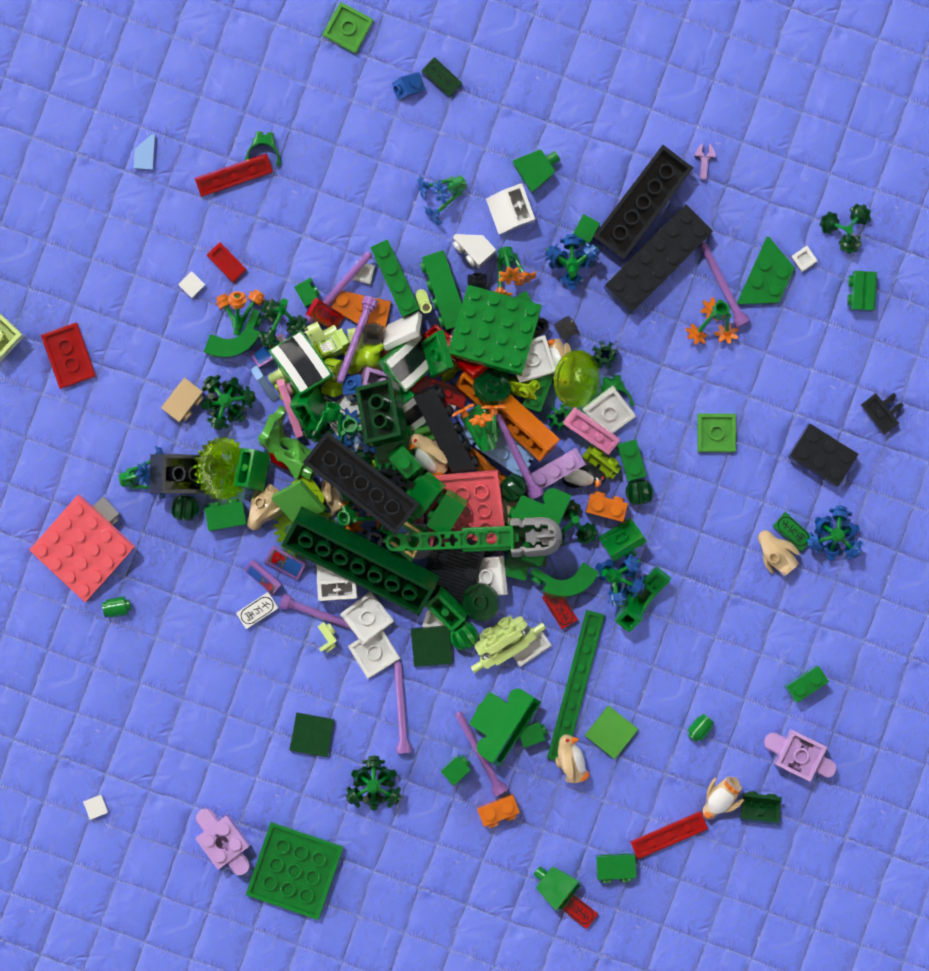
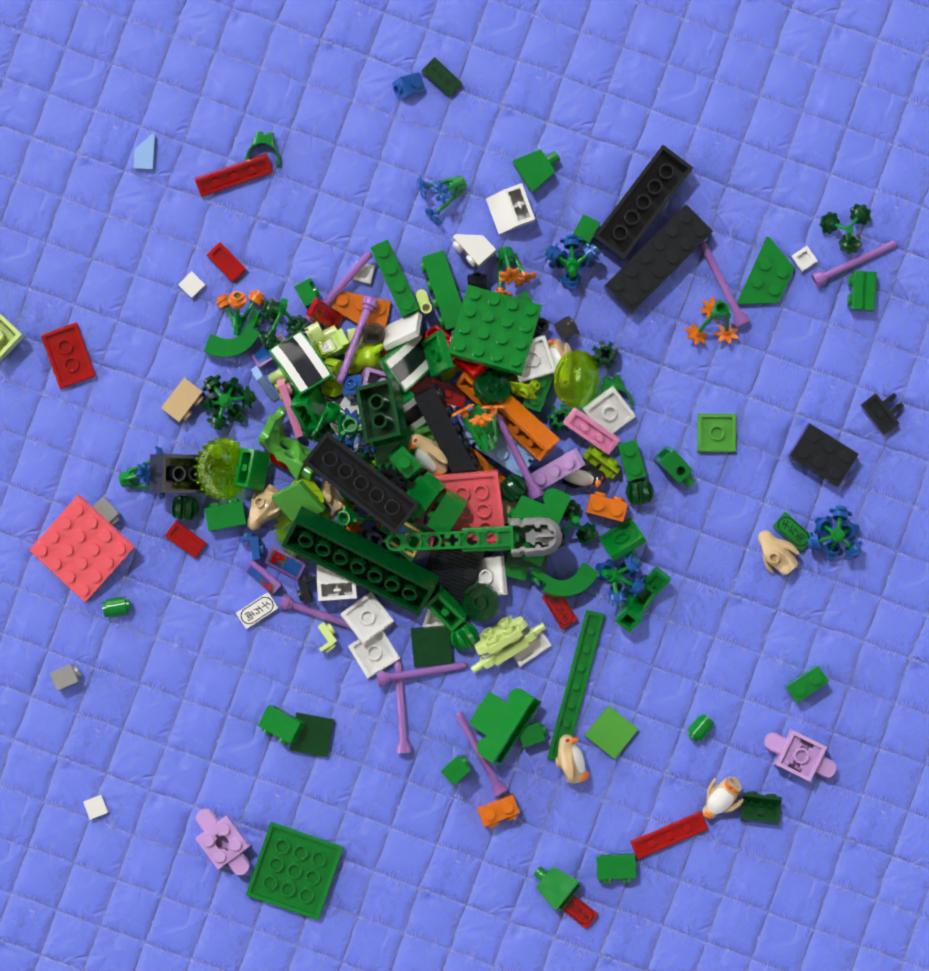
(65, 676): none -> light grey brick
(185, 539): none -> red tile
(256, 547): none -> blue bracket
(281, 724): none -> green brick
(304, 592): none -> black bracket
(348, 27): bright green tile -> none
(373, 798): dark green plant -> none
(384, 678): none -> medium lavender piece
(669, 461): none -> green torso
(704, 160): lavender bar -> none
(821, 278): none -> medium lavender piece

